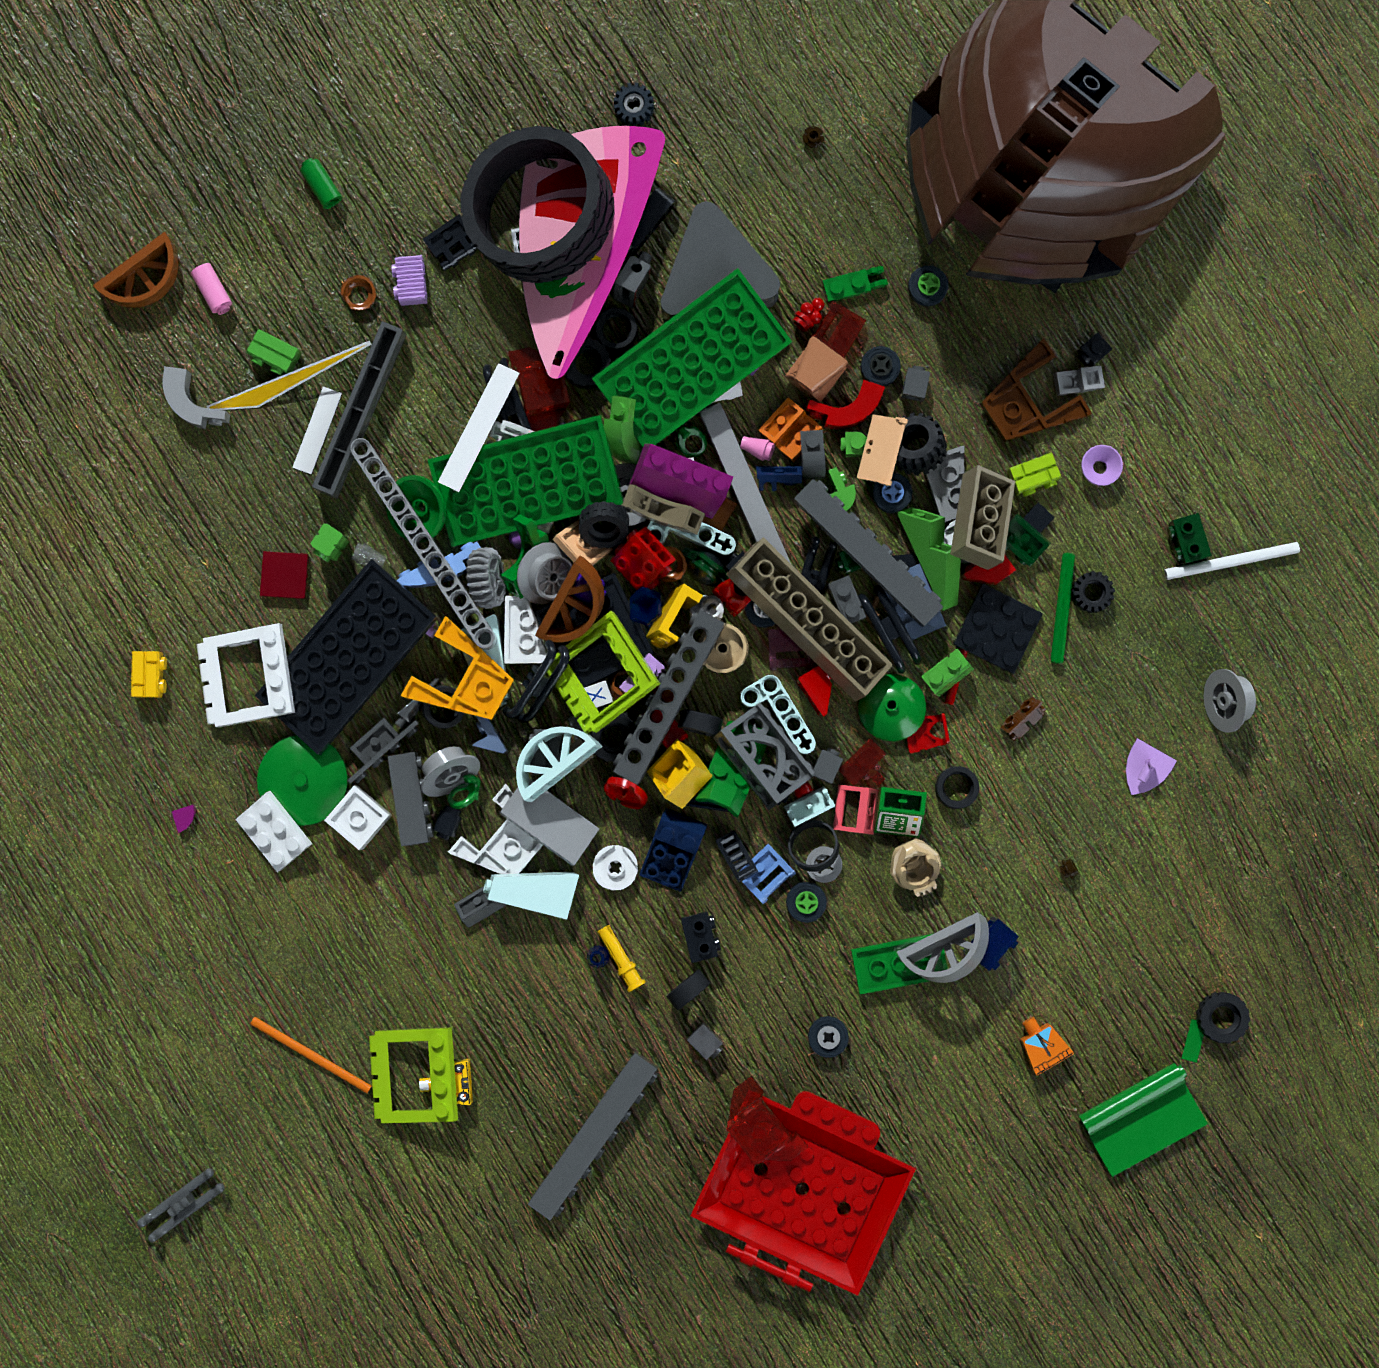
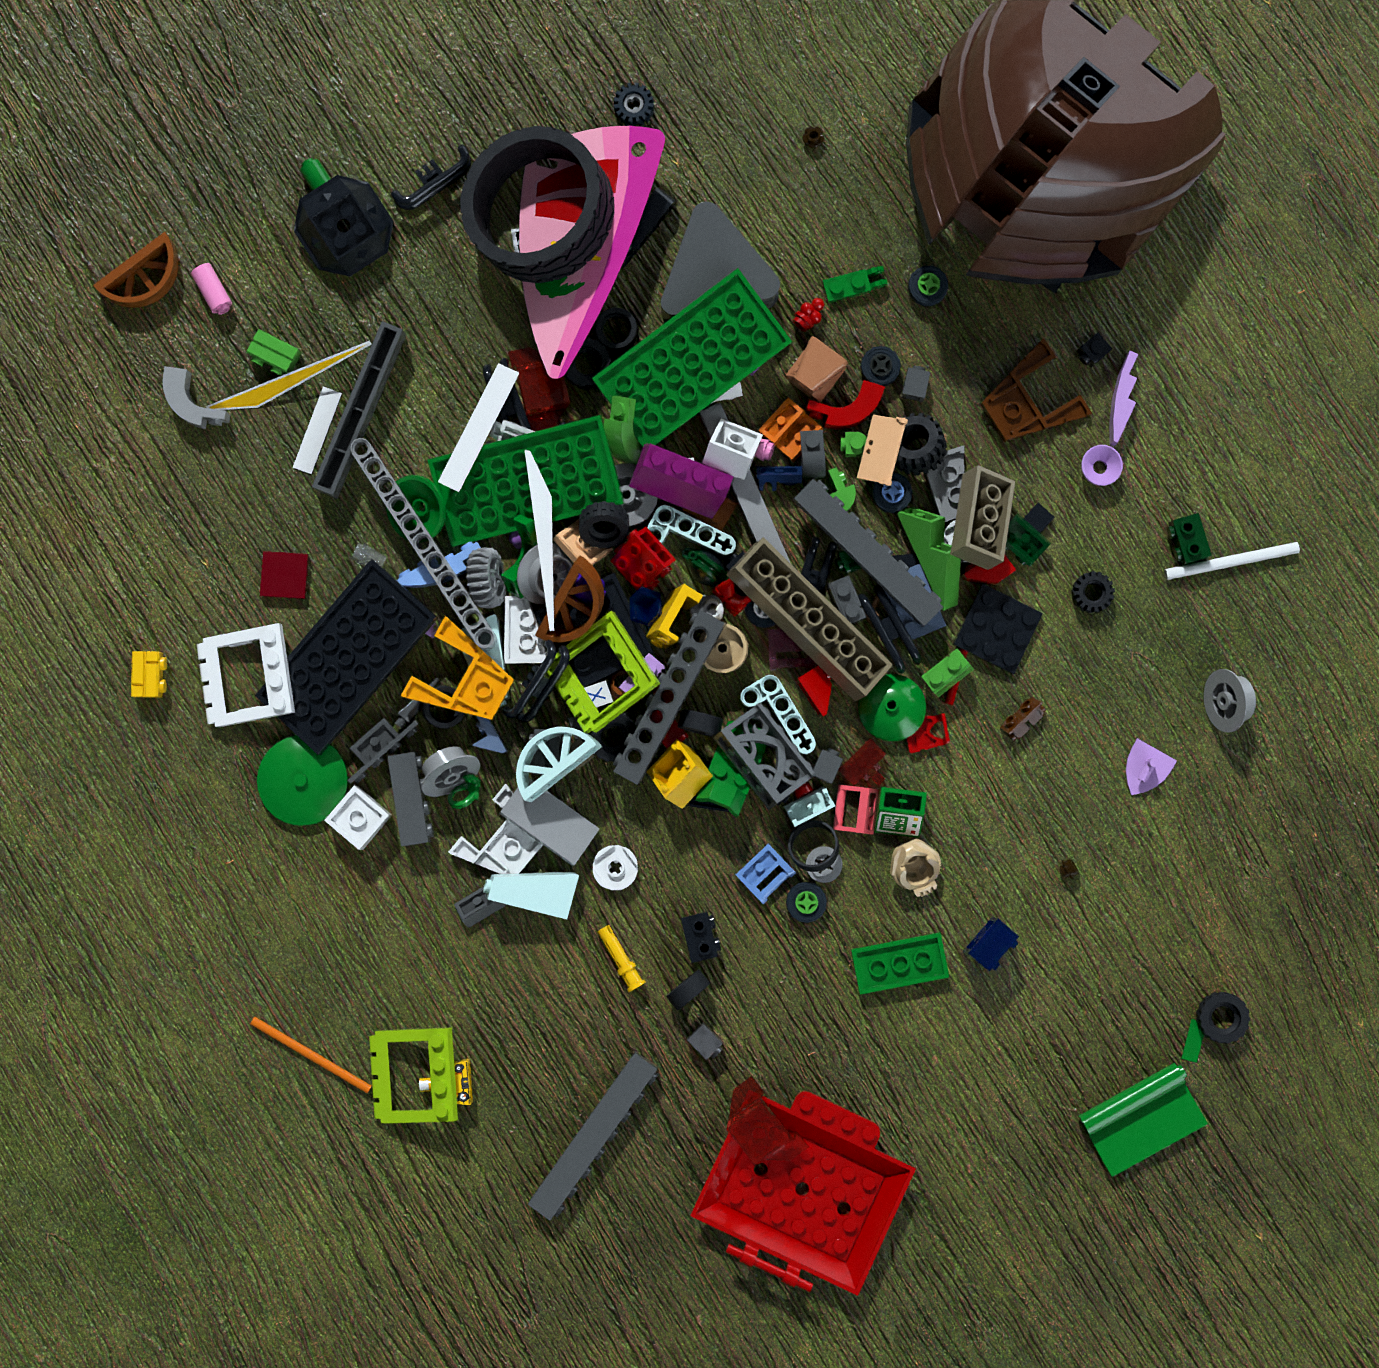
(181, 1205): dark grey piece -> none
(184, 817): magenta tile -> none
(273, 831): white plate -> none
(318, 230): none -> black piece
(329, 543): bright green brick -> none
(358, 281): dark orange piece -> none
(410, 280): lavender brick -> none
(434, 181): none -> black piece
(446, 238): black plate -> none
(448, 822): black brick -> none
(542, 514): none -> white sticker
(602, 952): clear blue cone -> none
(626, 791): red tile -> none
(632, 279): dark grey torso -> none
(663, 511): dark tan arch -> none
(673, 849): dark blue slope -> none
(682, 565): dark orange piece -> none
(683, 433): green piece -> none
(730, 843): black slope -> none
(732, 449): none -> white slope
(822, 1031): black wheel -> none
(845, 332): clear red plate -> none
(943, 939): light grey window -> none
(974, 787): black tyre -> none
(1034, 474): lime brick -> none
(1043, 1046): orange torso -> none
(1062, 608): green axle -> none
(1078, 380): light grey slope -> none
(1122, 406): none -> lavender slope

